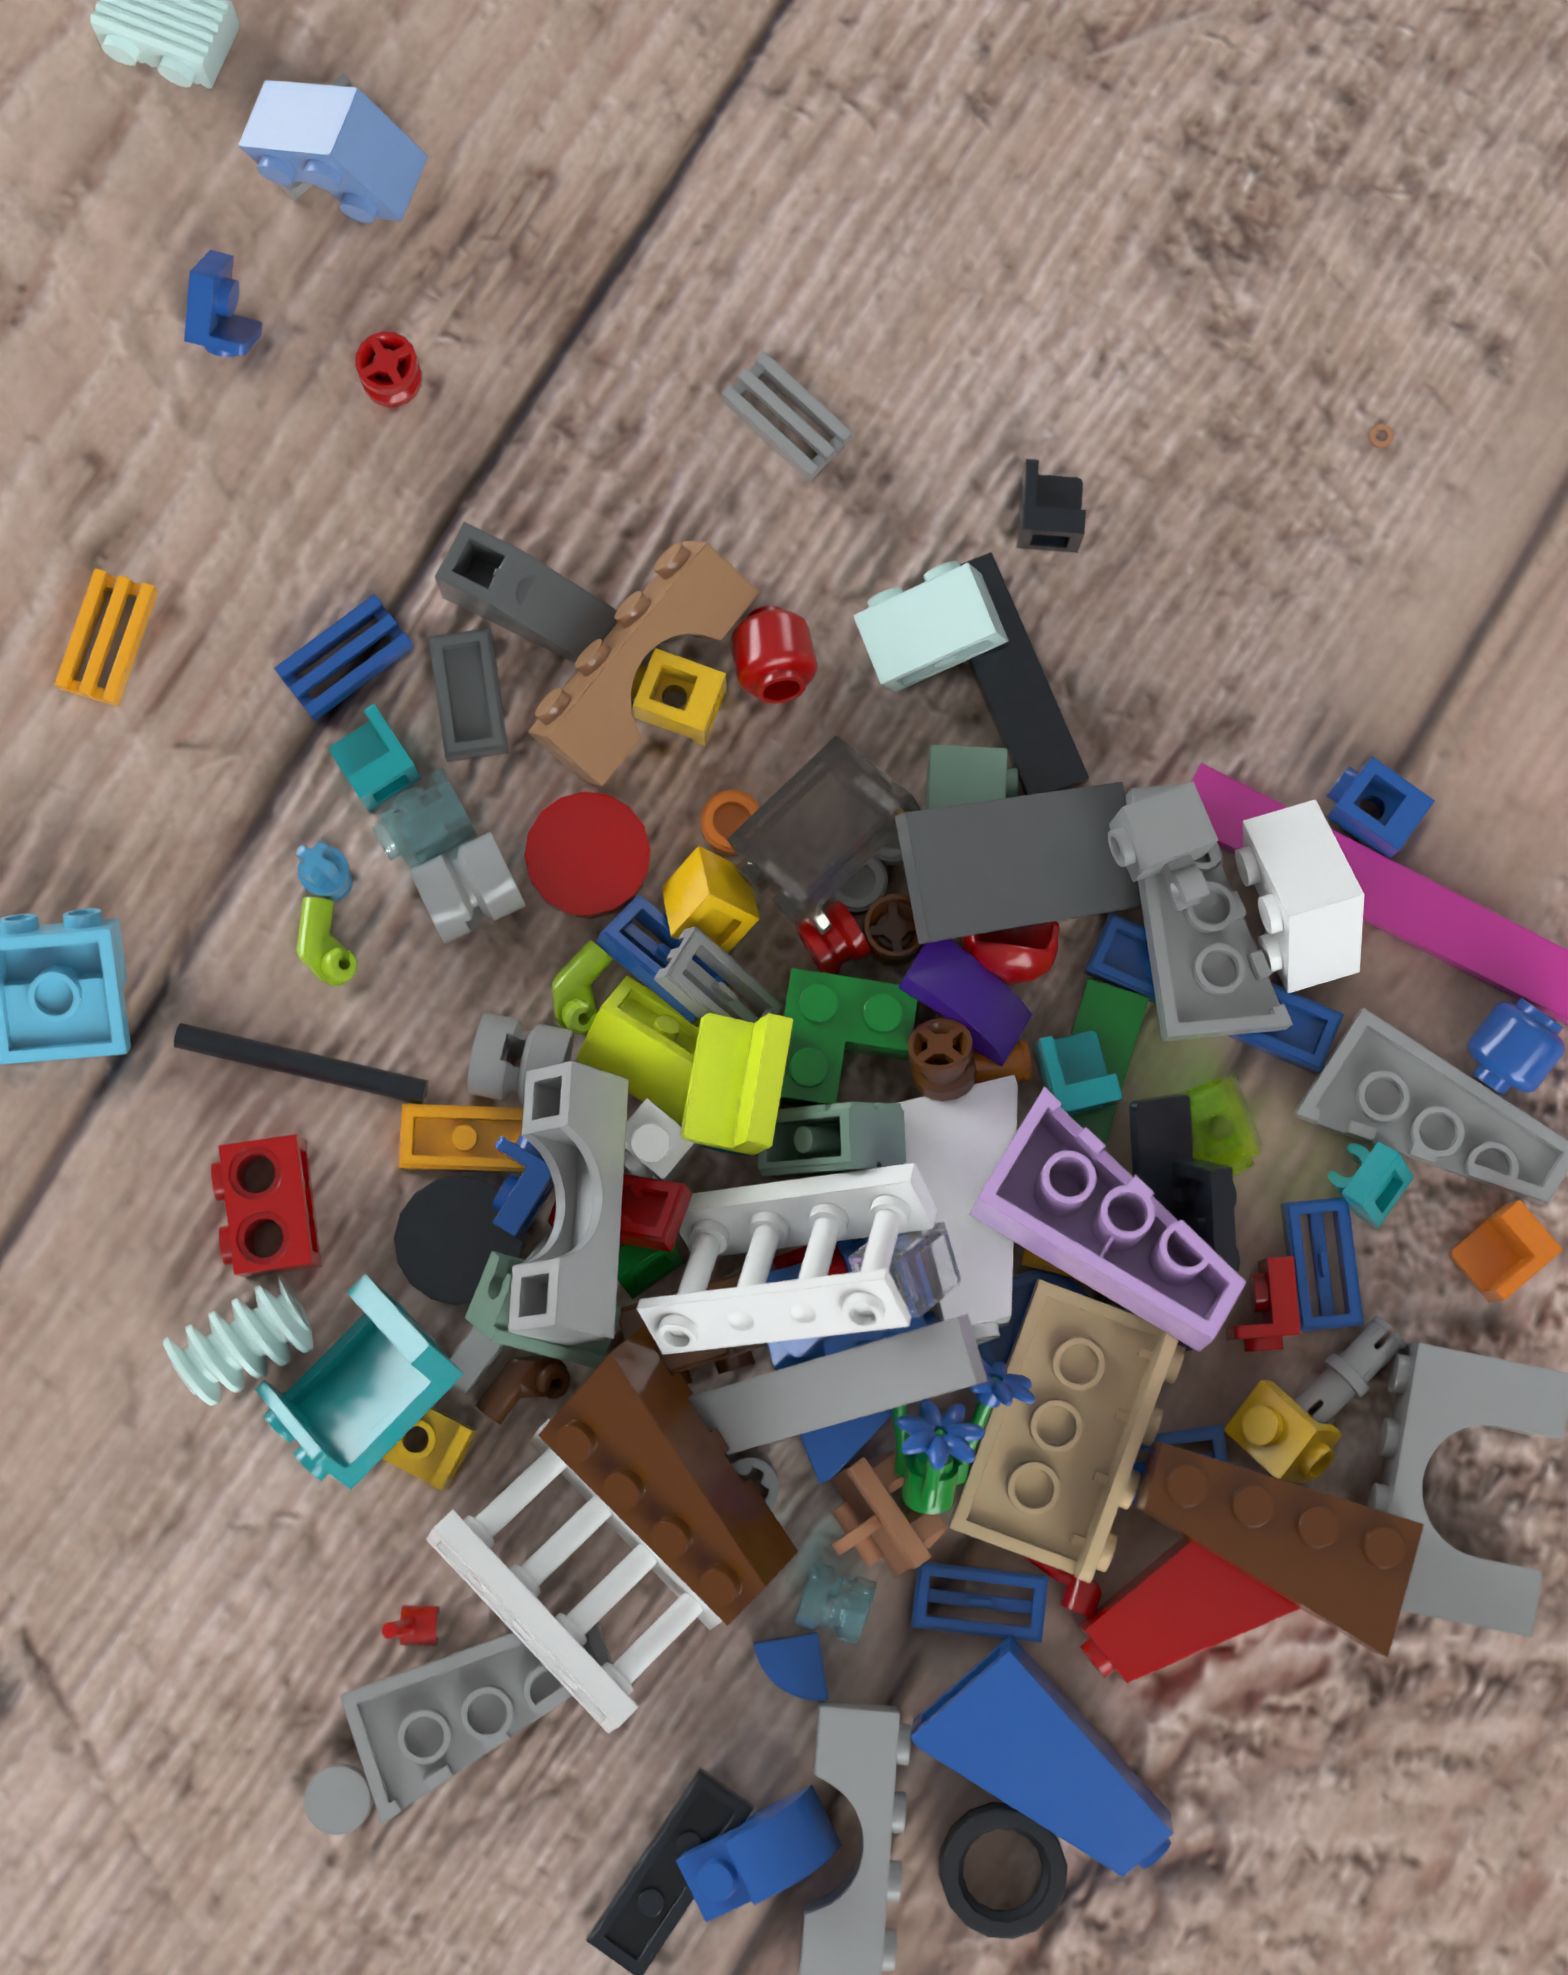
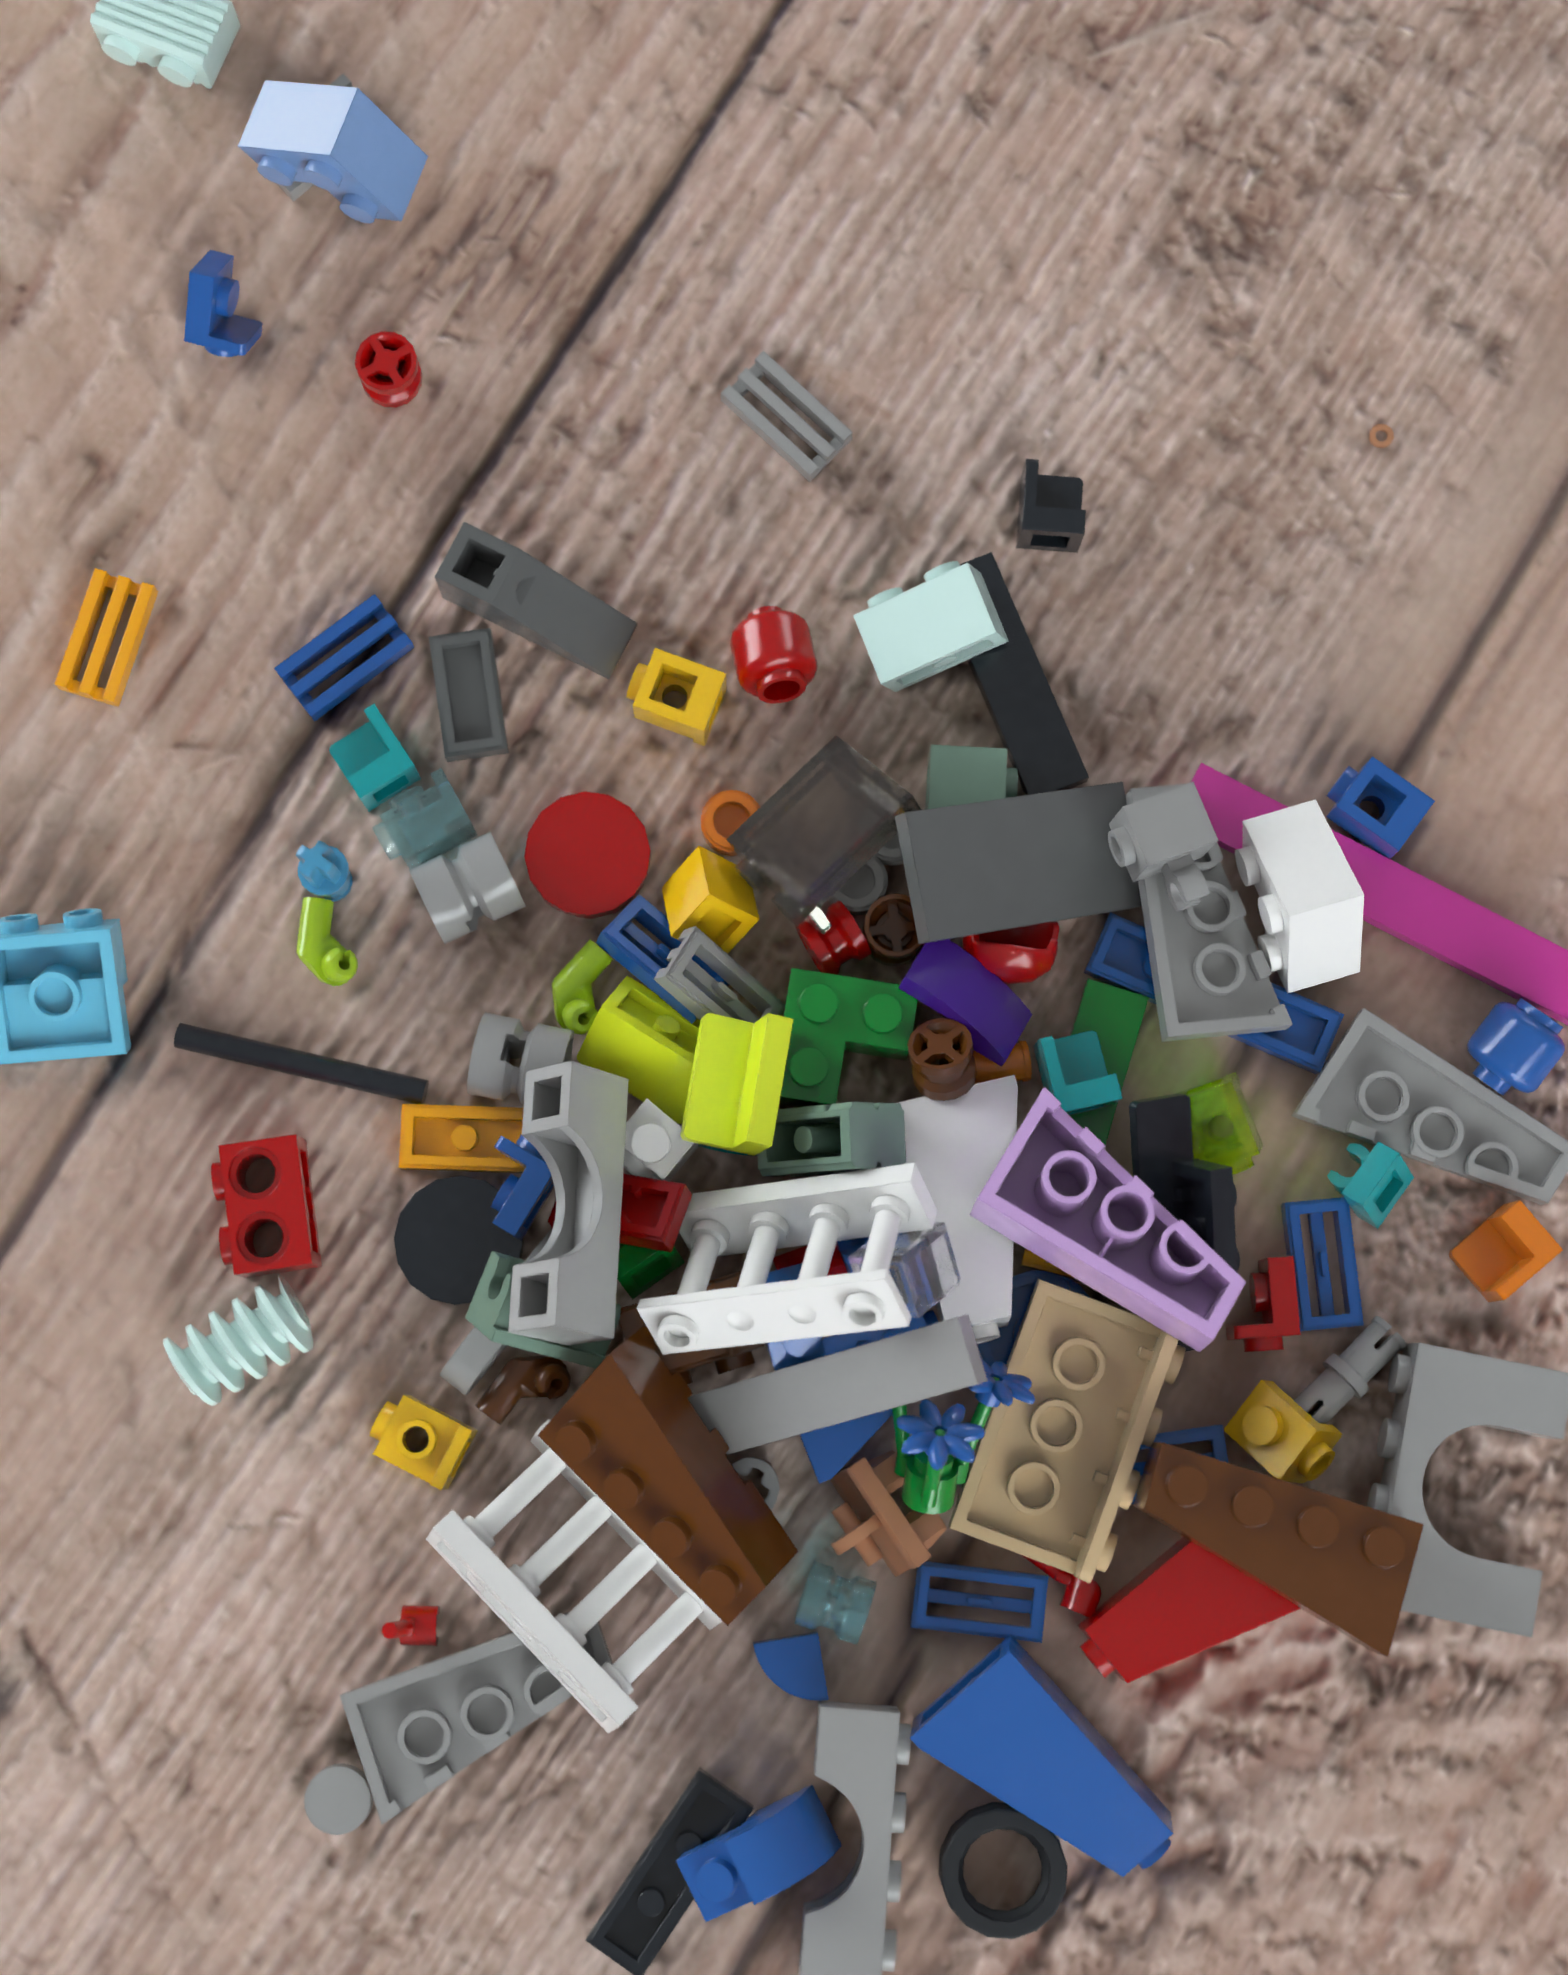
(362, 1390): teal panel -> none
(592, 718): medium nougat arch -> none

